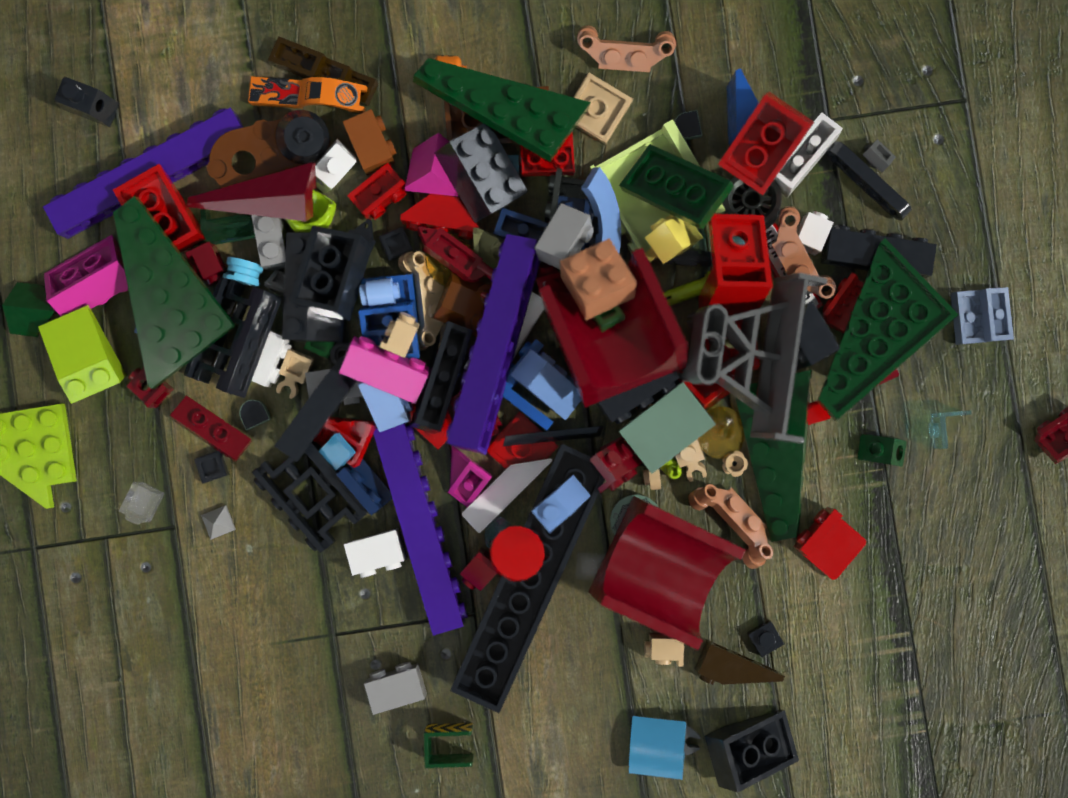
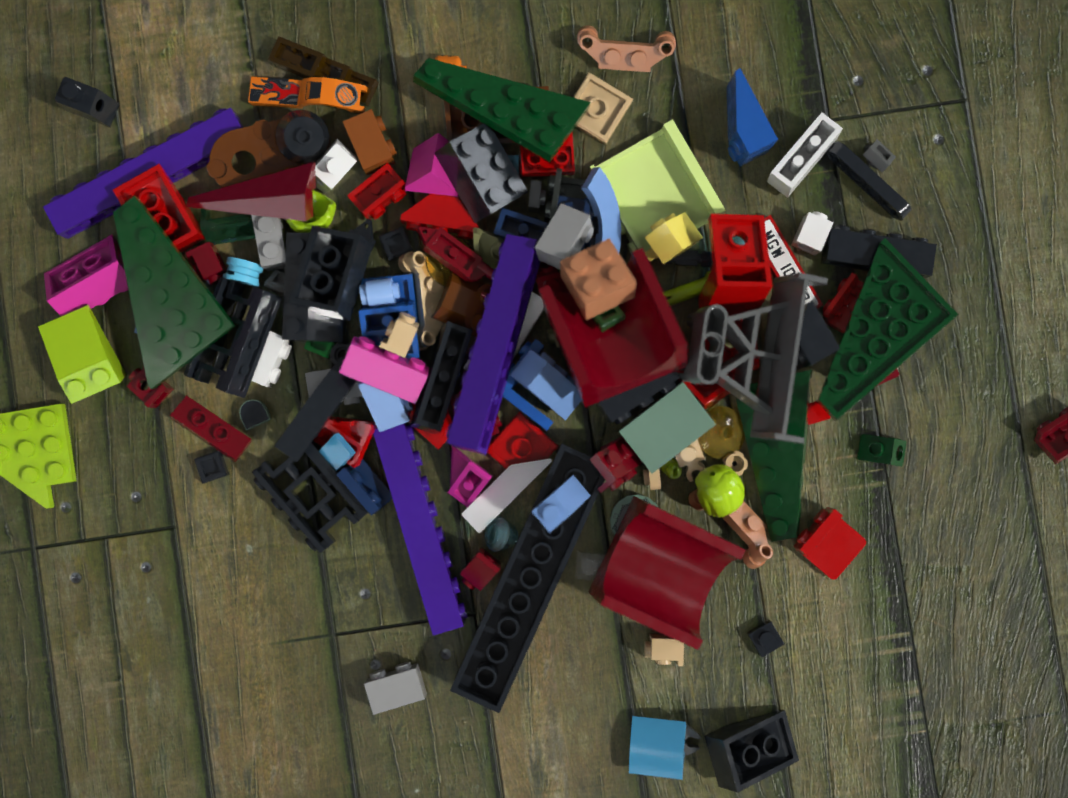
(27, 309): dark green slope -> none
(141, 503): clear brick -> none
(218, 522): light grey slope -> none
(294, 370): tan plate -> none
(375, 552): white brick -> none
(446, 760): dark green piece -> none
(517, 553): red tile -> none
(537, 196): none -> dark grey plate
(552, 436): black sticker -> none
(676, 186): dark green plate -> none
(689, 125): black tile -> none
(719, 490): none -> lime piece
(730, 667): dark brown slope -> none
(764, 201): pearl dark grey wheel -> none
(765, 142): red slope -> none
(793, 253): nougat plate -> none
(938, 429): clear light blue bracket -> none
(982, 316): sand blue slope -> none

